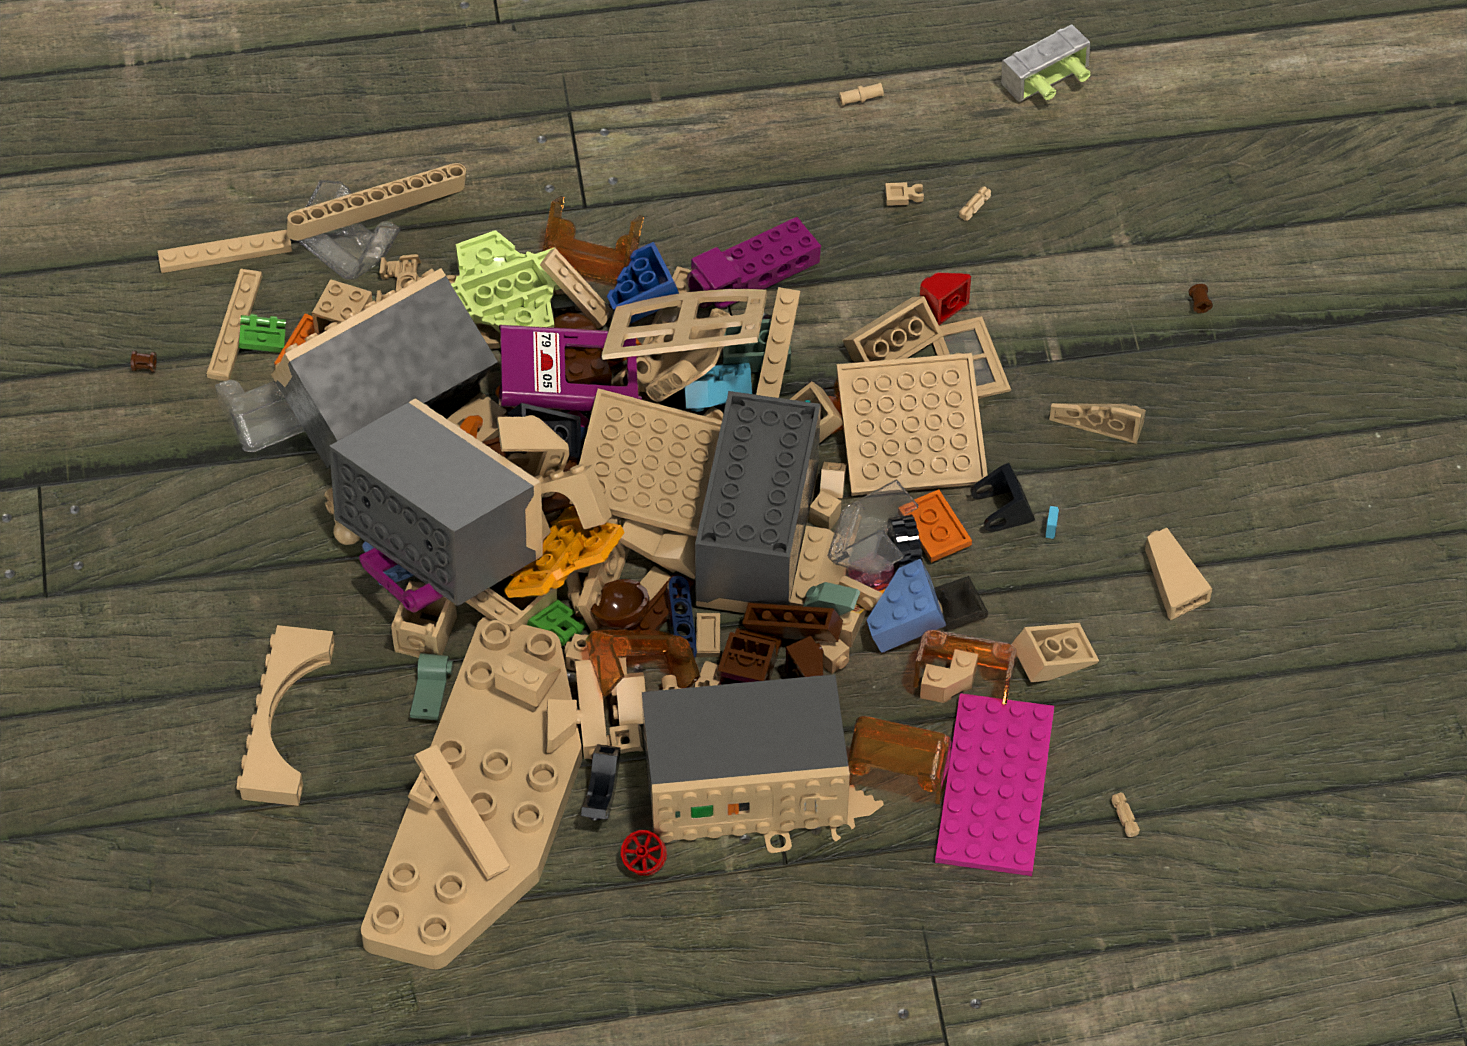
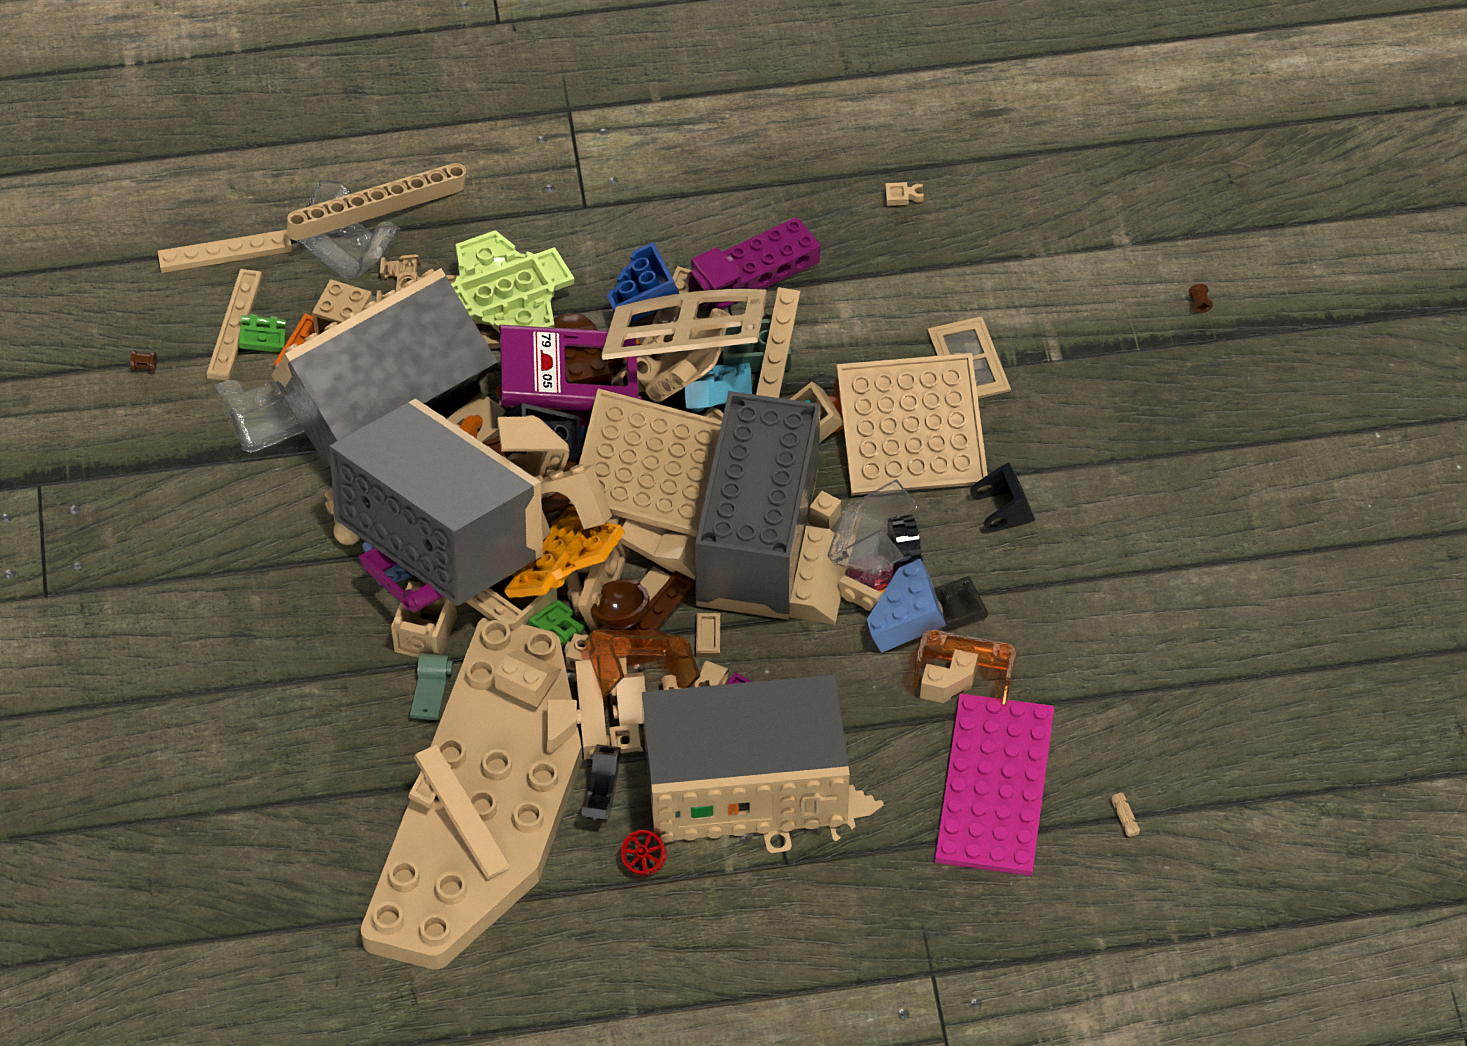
(265, 772): tan arch -> none
(562, 304): pearl dark grey piece -> none
(576, 288): tan plate -> none
(586, 257): clear orange windscreen -> none
(681, 619): dark blue beam -> none
(749, 656): reddish brown bracket -> none
(793, 621): reddish brown brick -> none
(804, 659): reddish brown slope -> none
(832, 596): sand green slope -> none
(833, 478): tan slope -> none
(835, 655): tan brick -> none
(851, 624): tan slope -> none
(861, 94): tan pin -> none
(895, 333): tan slope -> none
(902, 751): clear orange windscreen -> none
(939, 527): orange plate -> none
(946, 294): red slope -> none
(975, 203): tan axle -> none
(1046, 64): flat silver piece -> none
(1052, 522): medium azure tile -> none
(1053, 651): tan slope -> none
(1111, 420): tan wedge -> none
(1176, 576): tan slope -> none

